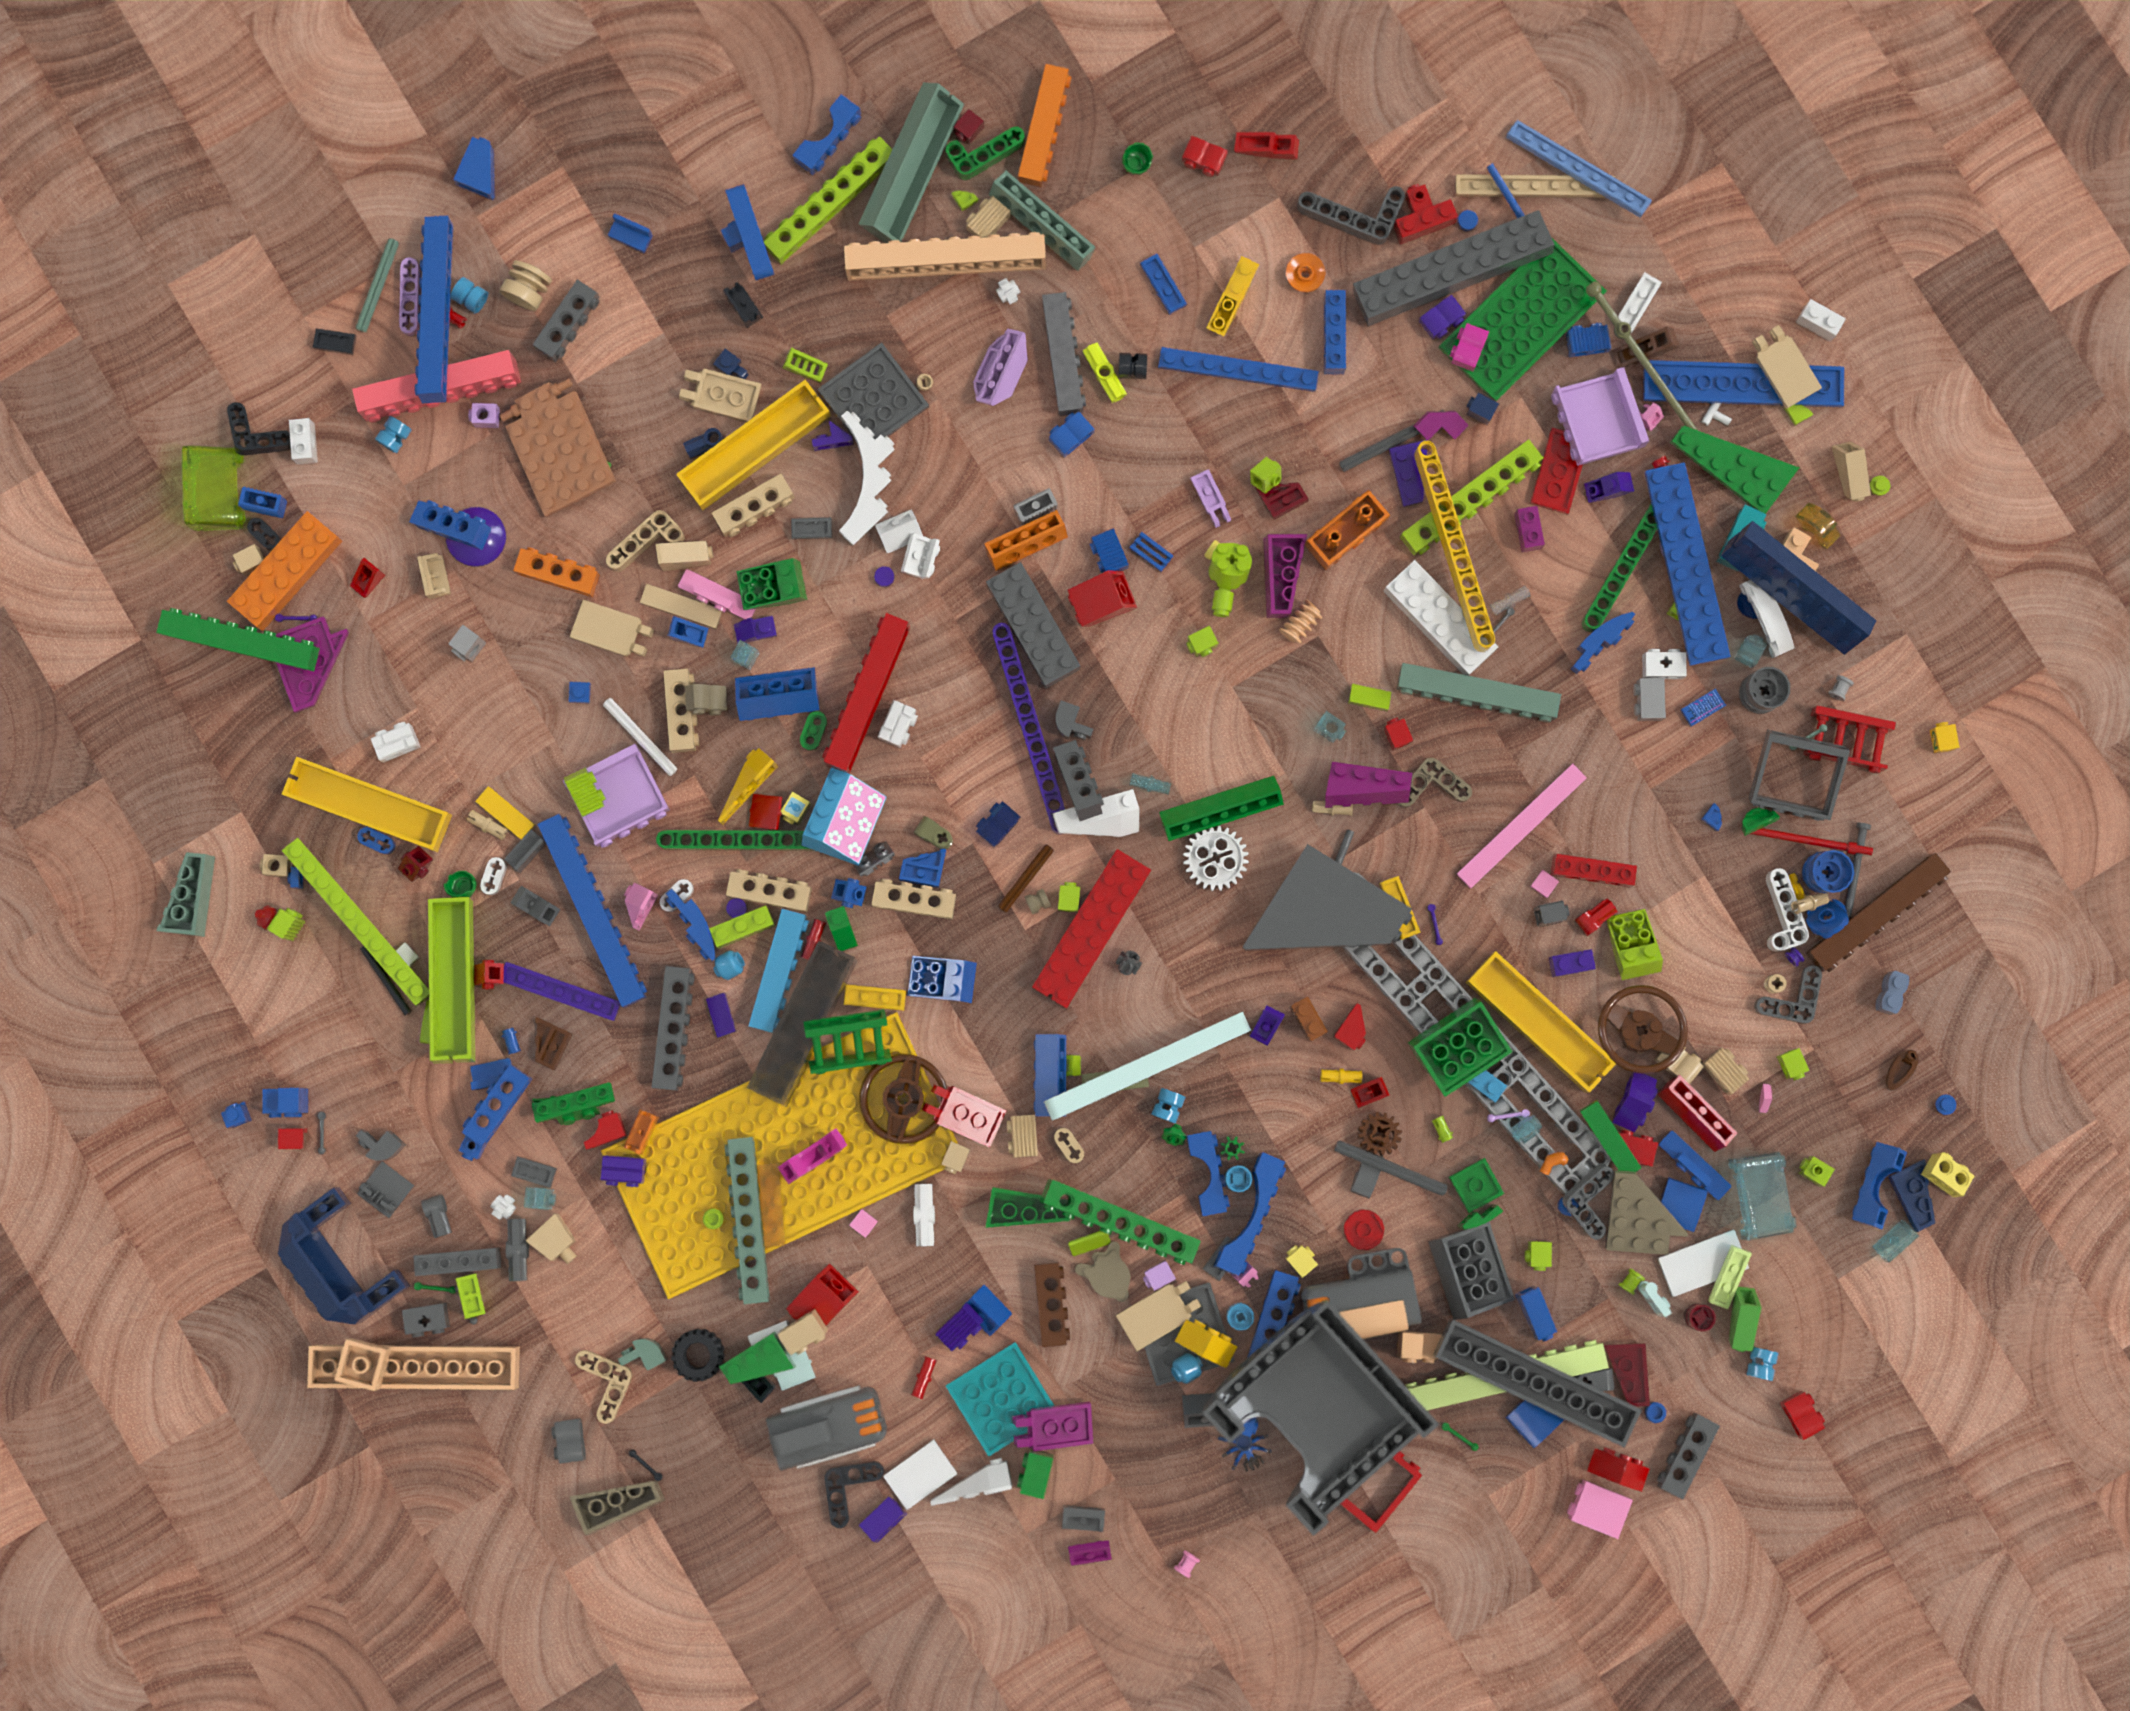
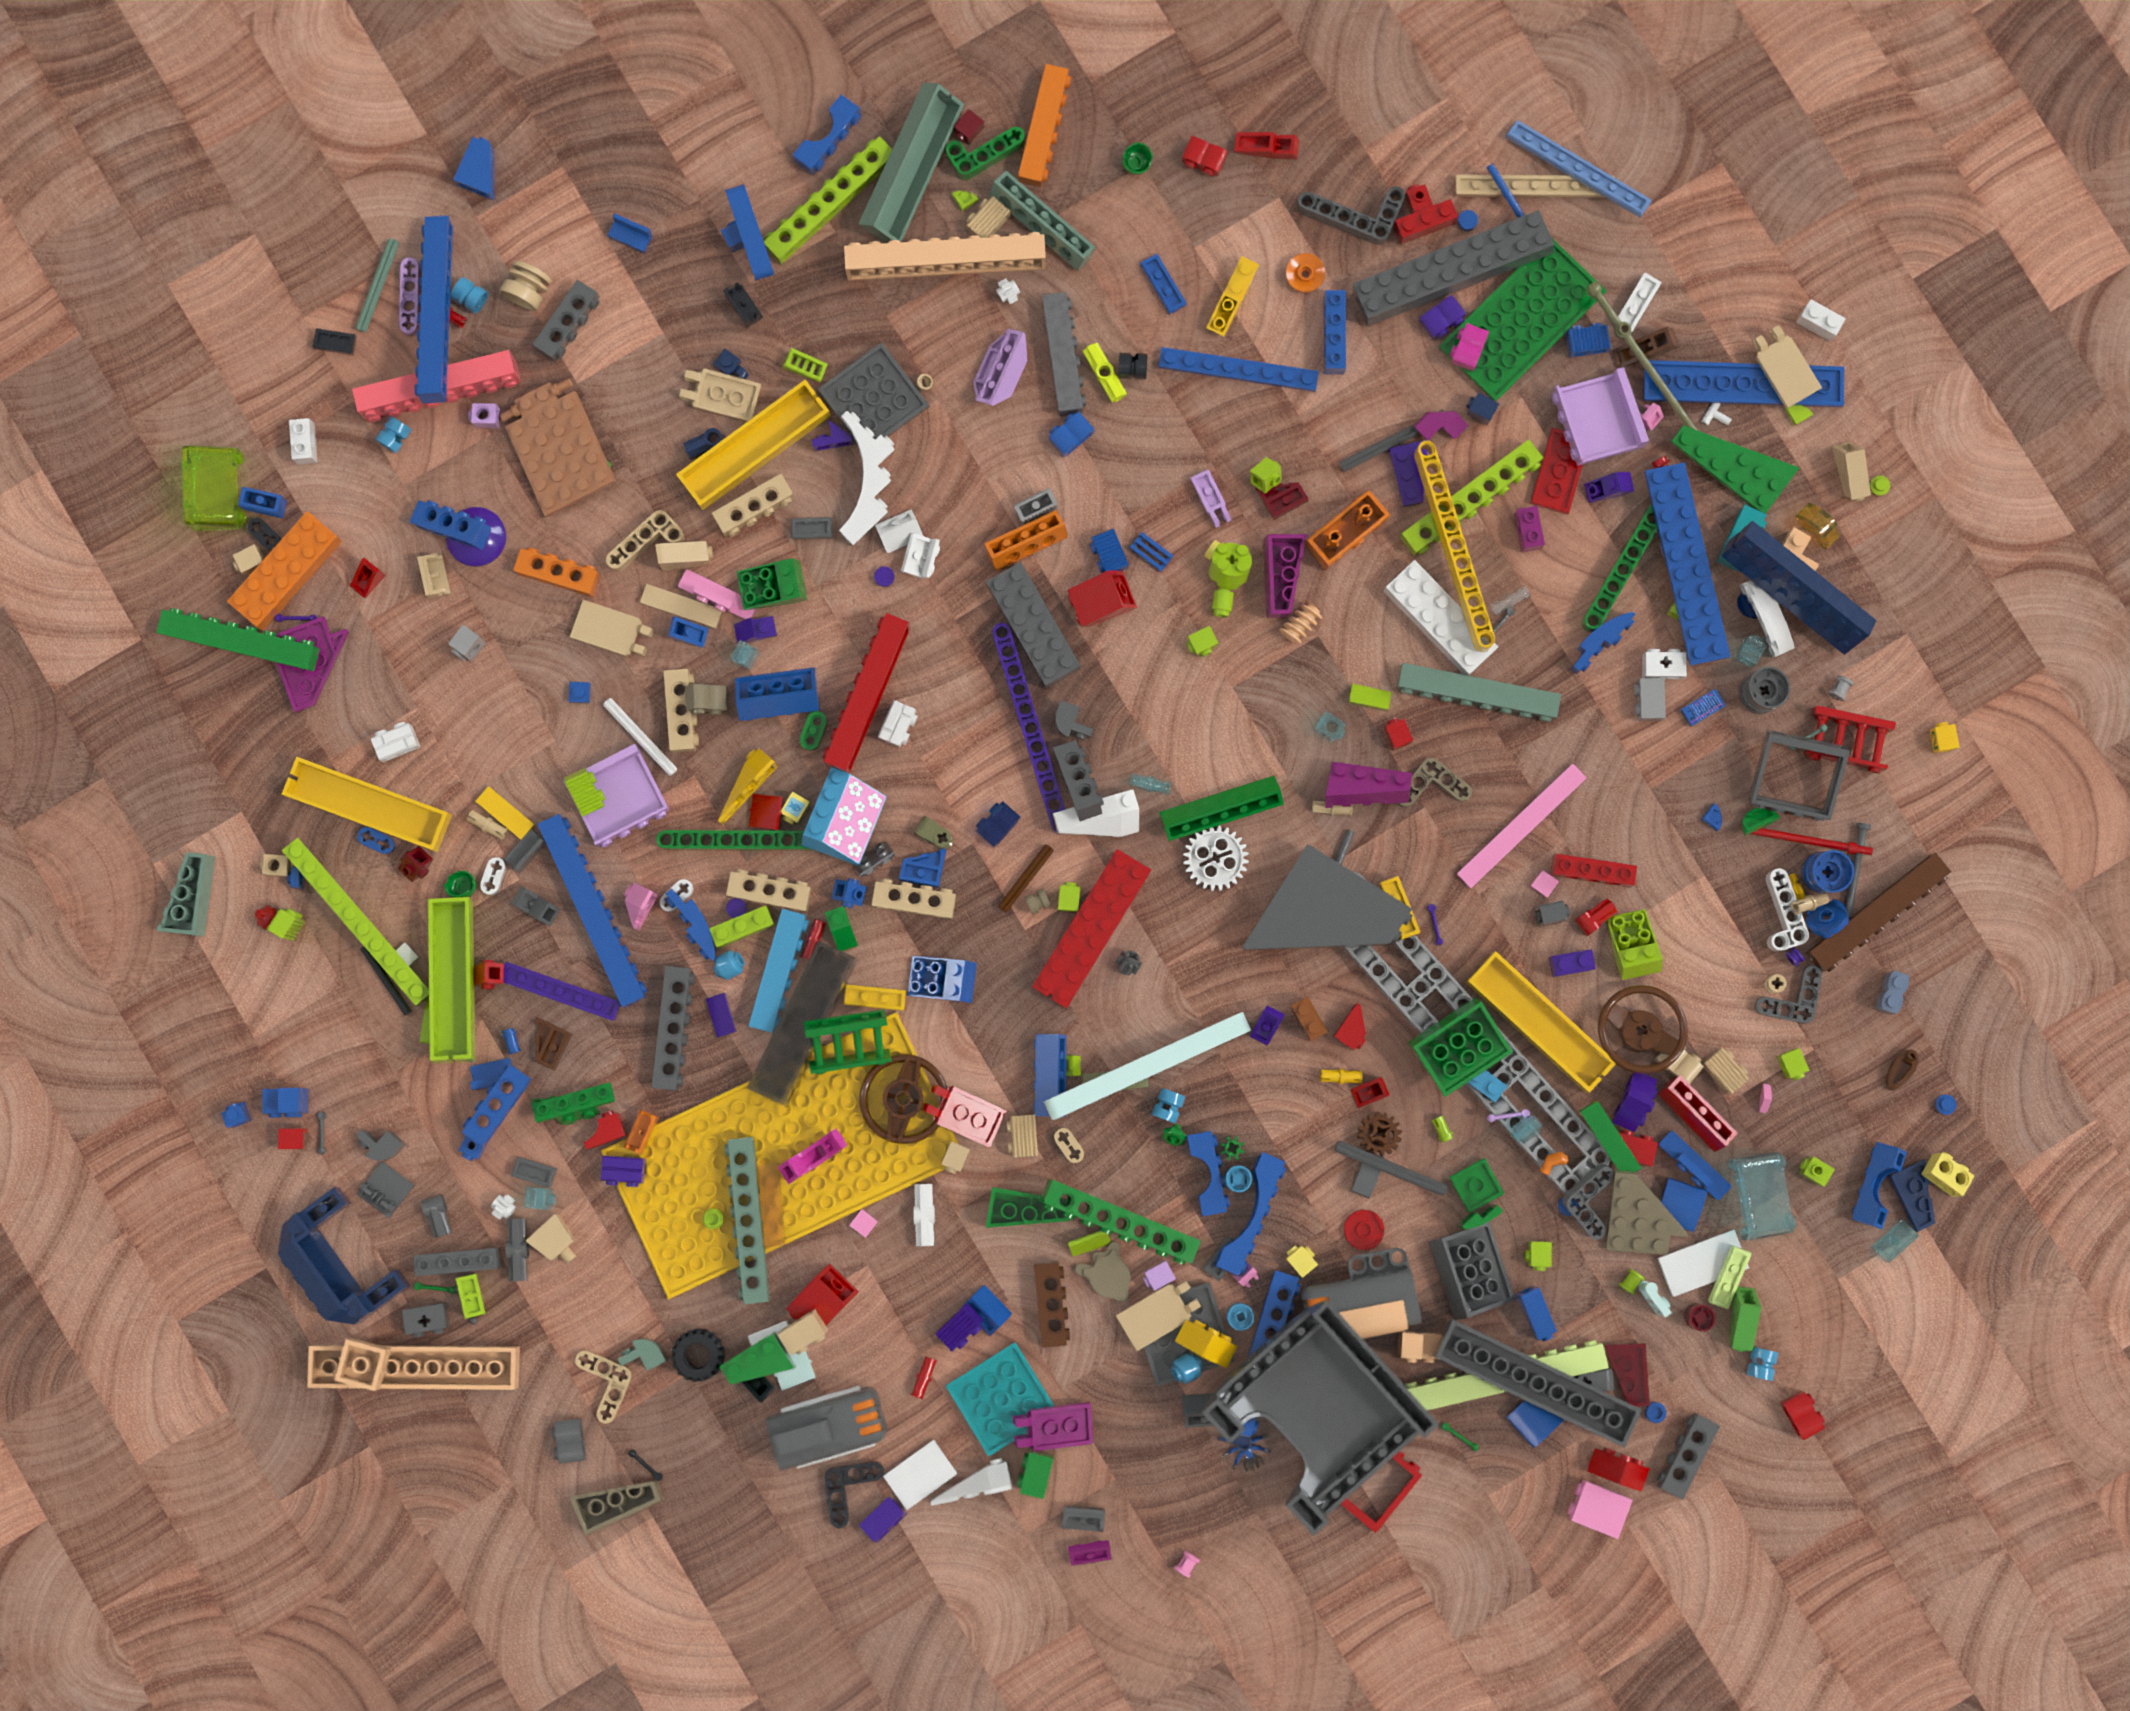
(251, 440): black beam -> none

